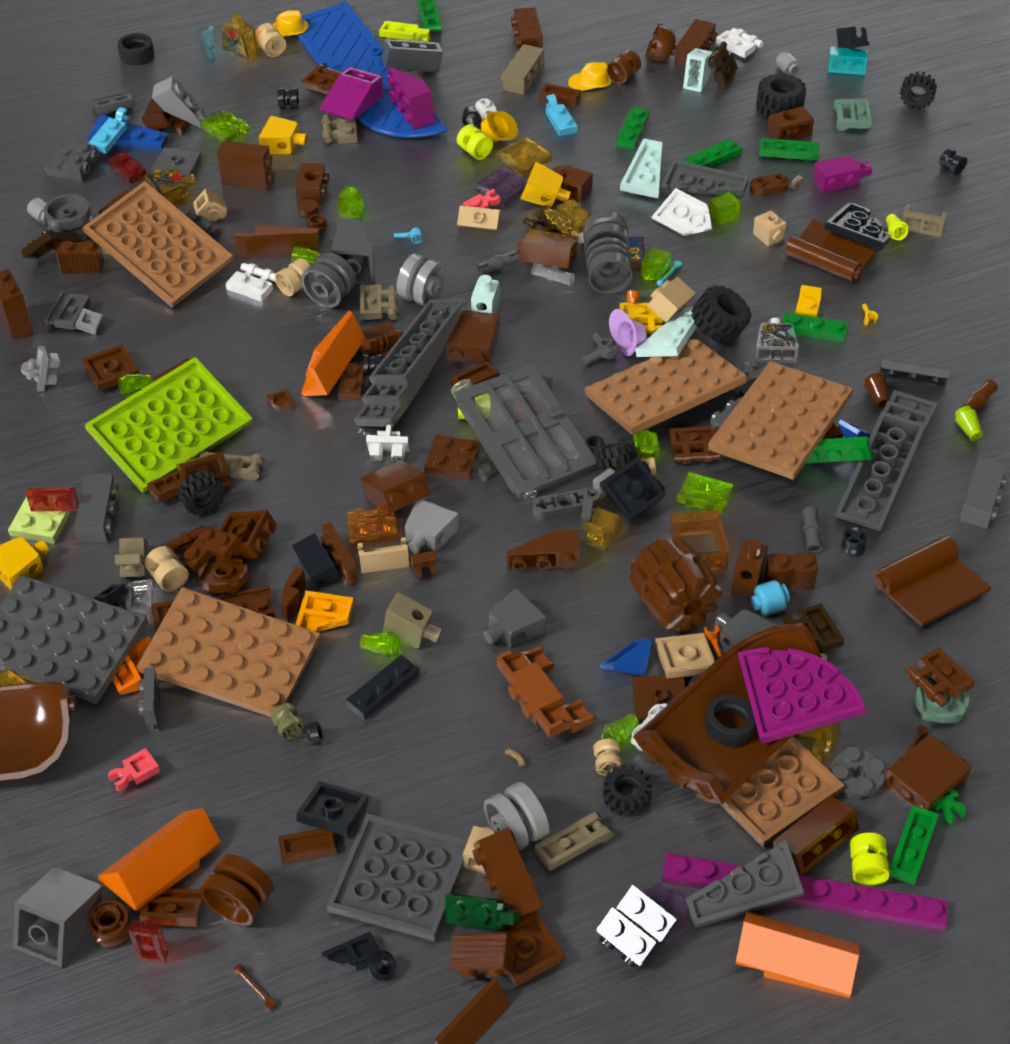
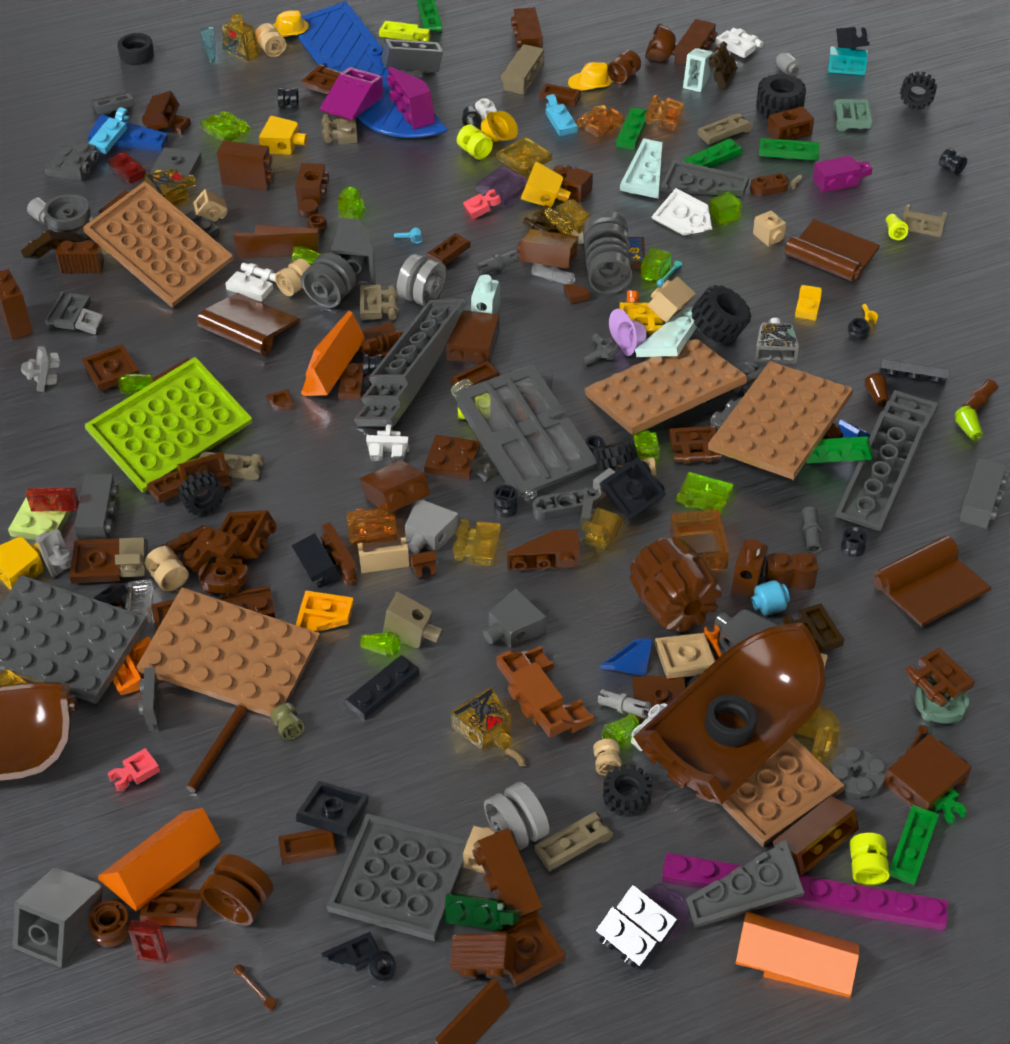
(54, 552): none -> light grey hips
(95, 561): none -> reddish brown plate
(176, 101): light grey slope -> none
(216, 748): none -> reddish brown bar
(245, 322): none -> reddish brown door
(291, 593): reddish brown slope -> none
(314, 733): black hinge -> none
(449, 249): none -> reddish brown plate
(478, 218): tan plate -> none
(483, 721): none -> clear yellow torso
(484, 545): none -> clear yellow plate
(505, 501): none -> black wheel
(576, 293): none -> reddish brown tile
(600, 120): none -> clear orange plate
(624, 703): none -> light grey pin
(668, 116): none -> clear orange plate
(724, 128): none -> dark tan plate
(796, 692): magenta plate -> none
(817, 327): green plate -> none
(857, 224): black plate -> none
(858, 327): none -> black plate

